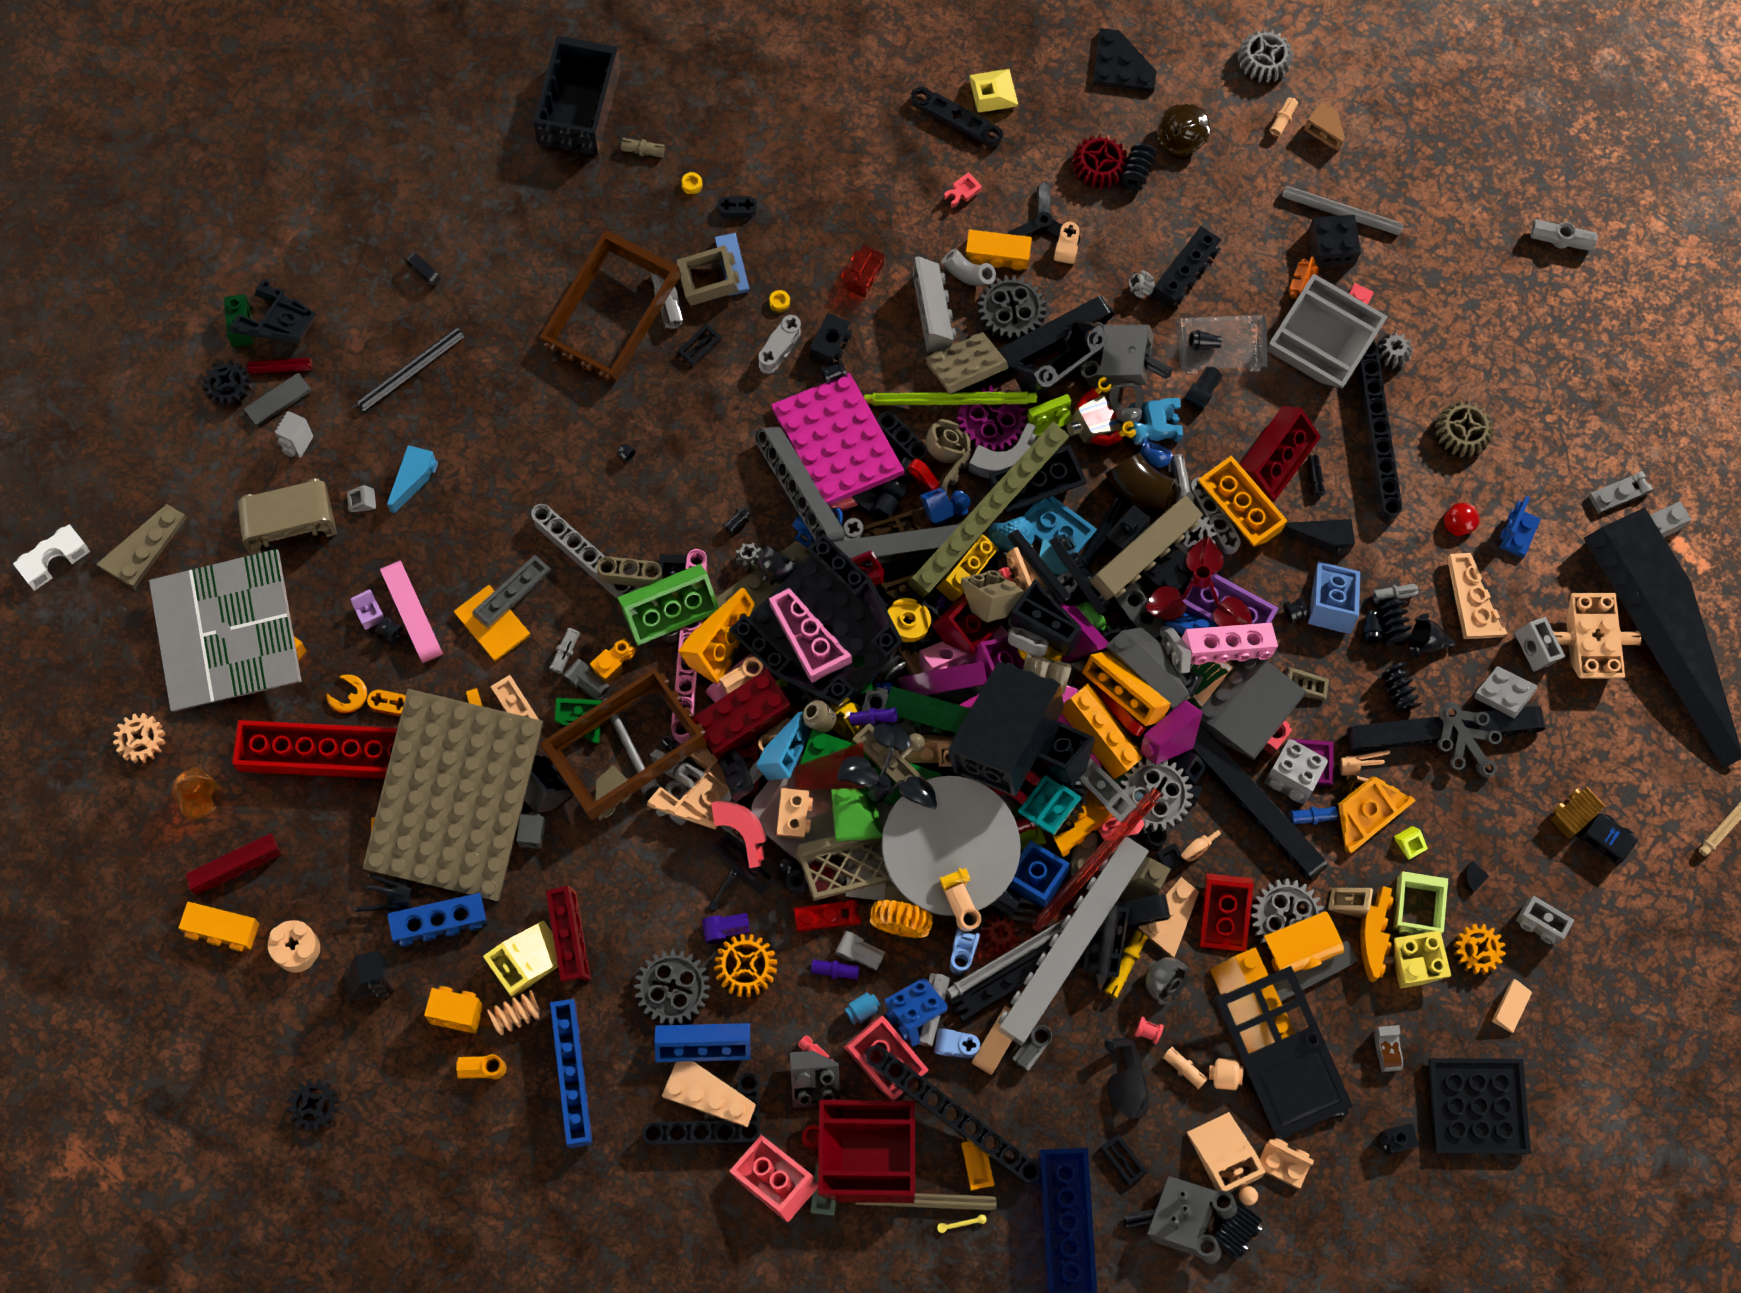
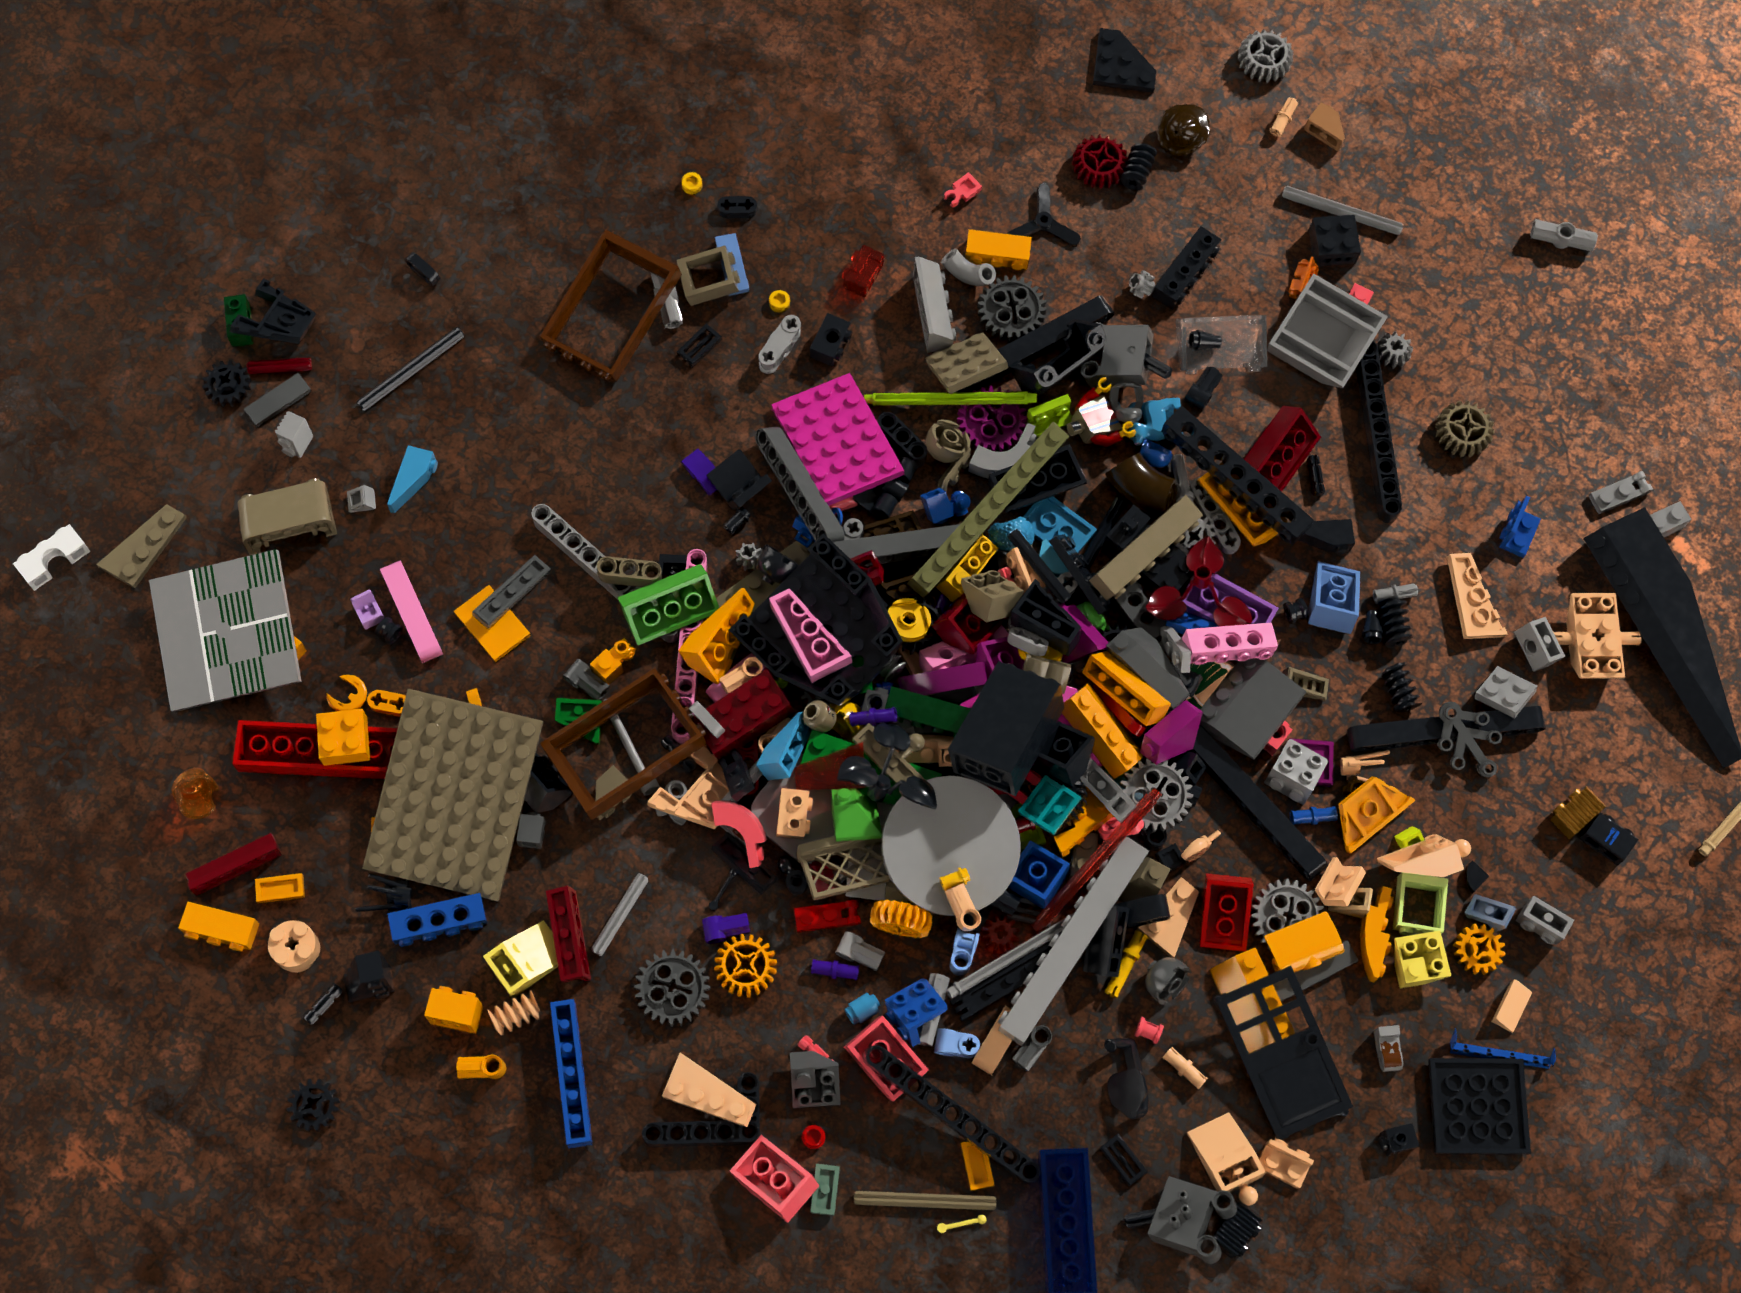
(135, 746): light nougat gear -> none
(279, 888): none -> light orange tile
(322, 1003): none -> black axle
(343, 737): none -> light orange brick
(512, 698): light nougat plate -> none
(564, 650): light grey pin -> none
(577, 95): black container -> none
(619, 914): none -> light grey axle
(626, 453): black hinge -> none
(642, 147): dark tan pin -> none
(679, 771): light grey hinge -> none
(698, 467): none -> dark purple slope
(702, 1042): blue brick -> none
(707, 719): none -> light grey beam
(737, 479): none -> black bracket
(833, 372): black bush -> none
(867, 1151): dark red slope -> none
(923, 475): red beam -> none
(968, 123): black piece -> none
(993, 90): light yellow slope -> none
(1067, 246): light nougat piece -> none
(1226, 1074): light nougat head -> none
(1233, 463): none -> black brick
(1339, 883): none -> light nougat bracket
(1428, 637): black hat -> none
(1429, 857): none -> light nougat slope
(1461, 519): red hair -> none
(1489, 911): none -> sand blue slope
(1501, 1053): none -> blue piece

